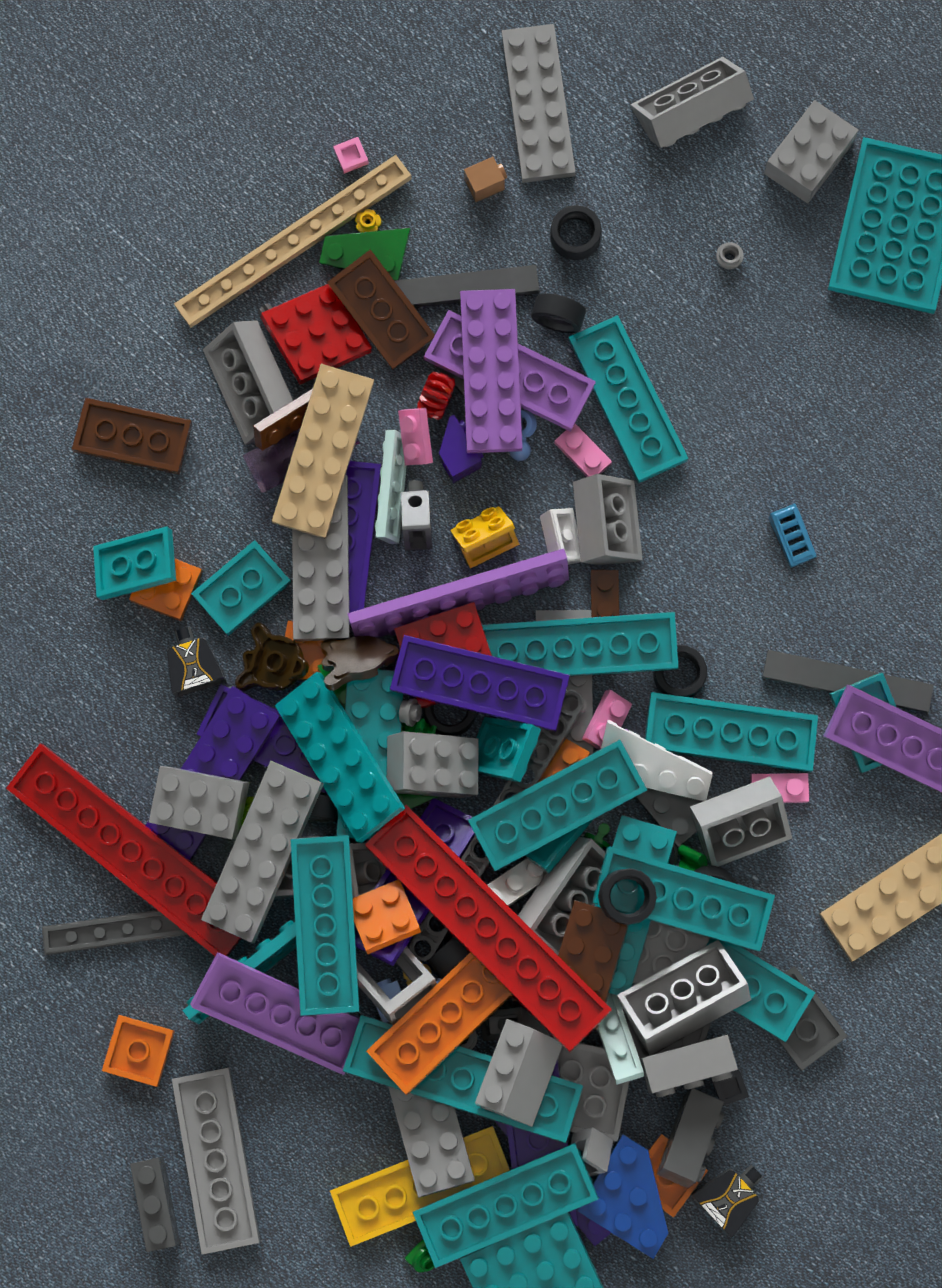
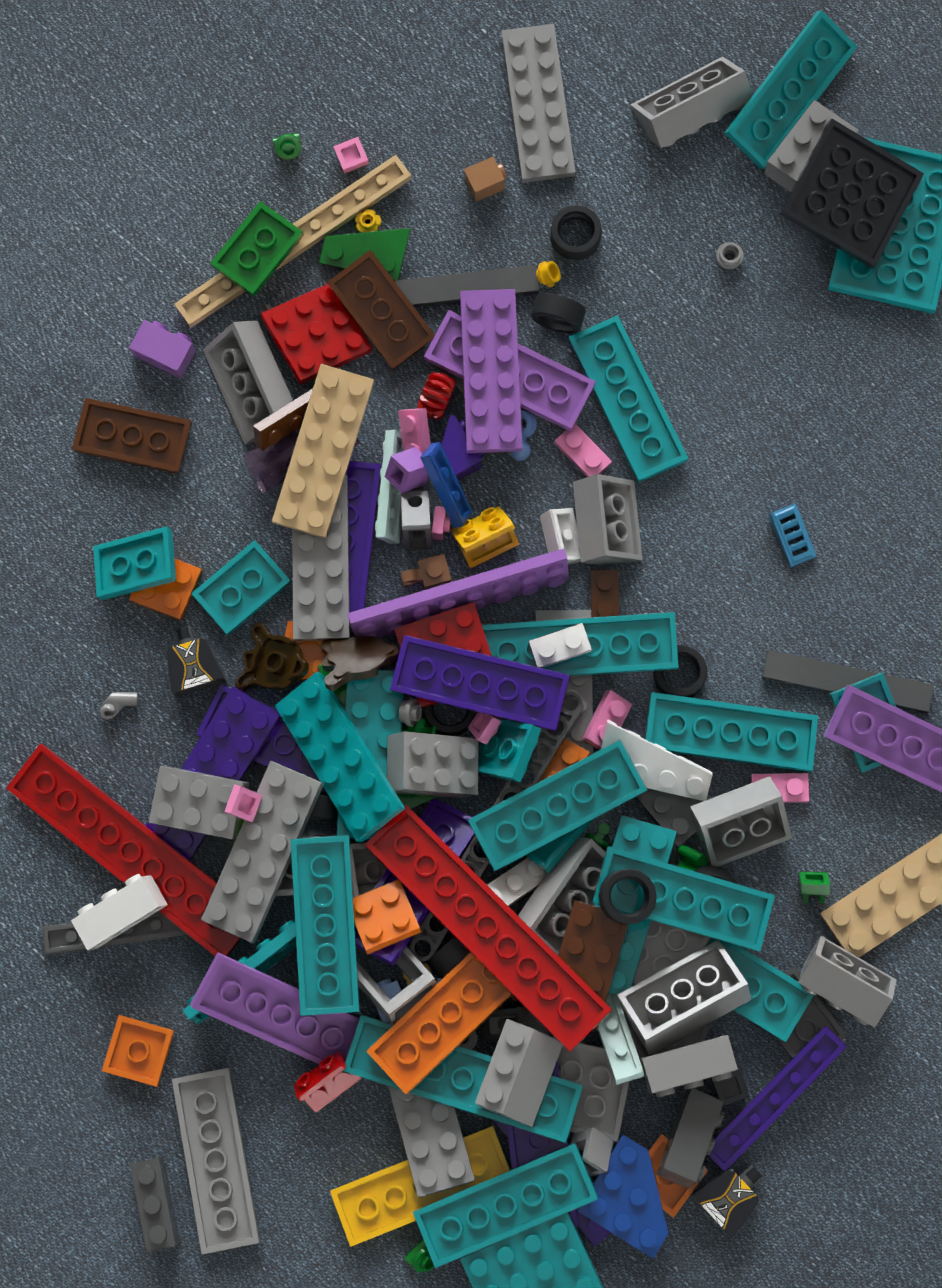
(116, 702): none -> light grey arm
(118, 911): none -> white brick
(162, 348): none -> medium lavender brick
(243, 803): none -> bright pink plate
(257, 249): none -> green plate
(287, 146): none -> green plate
(324, 1082): none -> bracket
(407, 470): none -> medium lavender brick
(431, 572): none -> medium nougat plate
(441, 523): none -> bright pink plate
(446, 484): none -> blue tile
(484, 727): none -> bright pink plate
(548, 273): none -> yellow plate
(560, 646): none -> white plate
(776, 1097): none -> dark purple plate
(790, 88): none -> teal plate
(814, 884): none -> green tile
(847, 982): none -> light grey brick
(851, 193): none -> black plate

